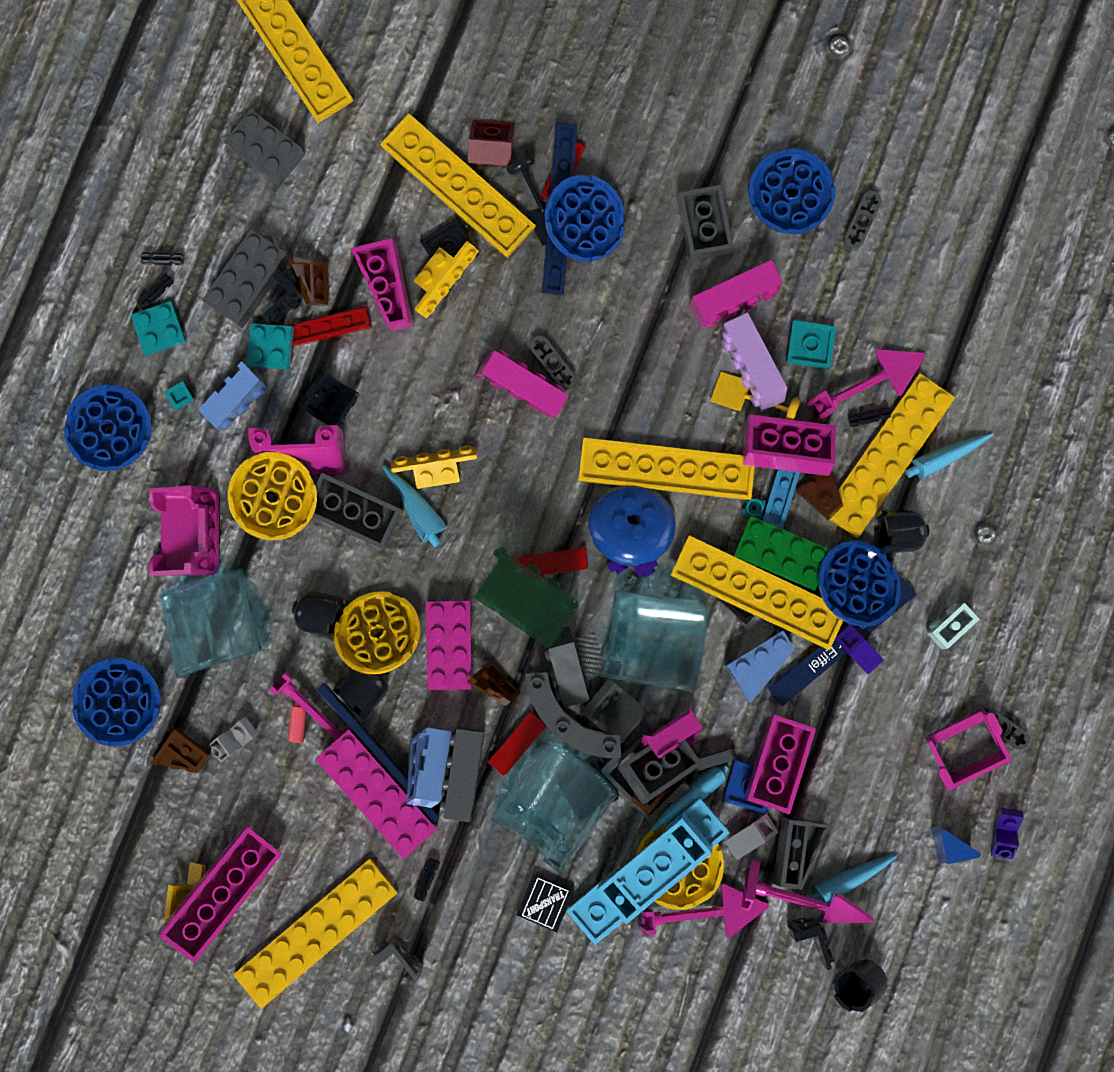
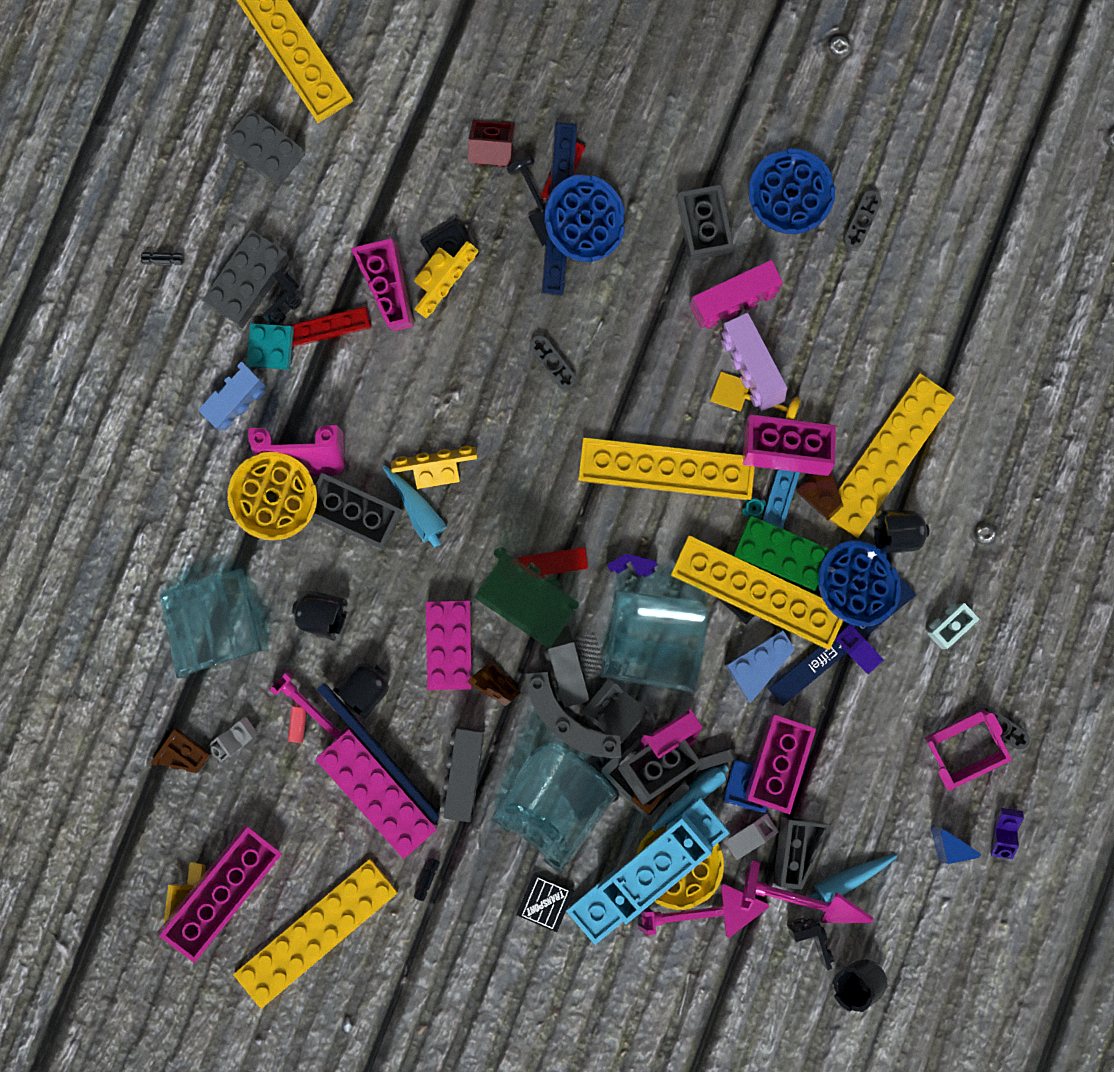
(87, 425): blue brick -> none
(95, 705): blue brick -> none
(155, 291): black axle -> none
(158, 328): teal plate -> none
(179, 396): teal plate -> none
(187, 531): dark pink windscreen -> none
(311, 279): reddish brown wing -> none
(328, 399): black bracket -> none
(366, 618): yellow brick -> none
(399, 948): dark grey bracket -> none
(427, 767): medium blue wedge -> none
(458, 185): yellow plate -> none
(517, 744): red tile -> none
(522, 383): dark pink wedge -> none
(628, 542): blue brick -> none
(811, 345): teal plate -> none
(869, 417): black axle -> none
(897, 367): dark pink piece -> none
(944, 456): medium azure piece -> none

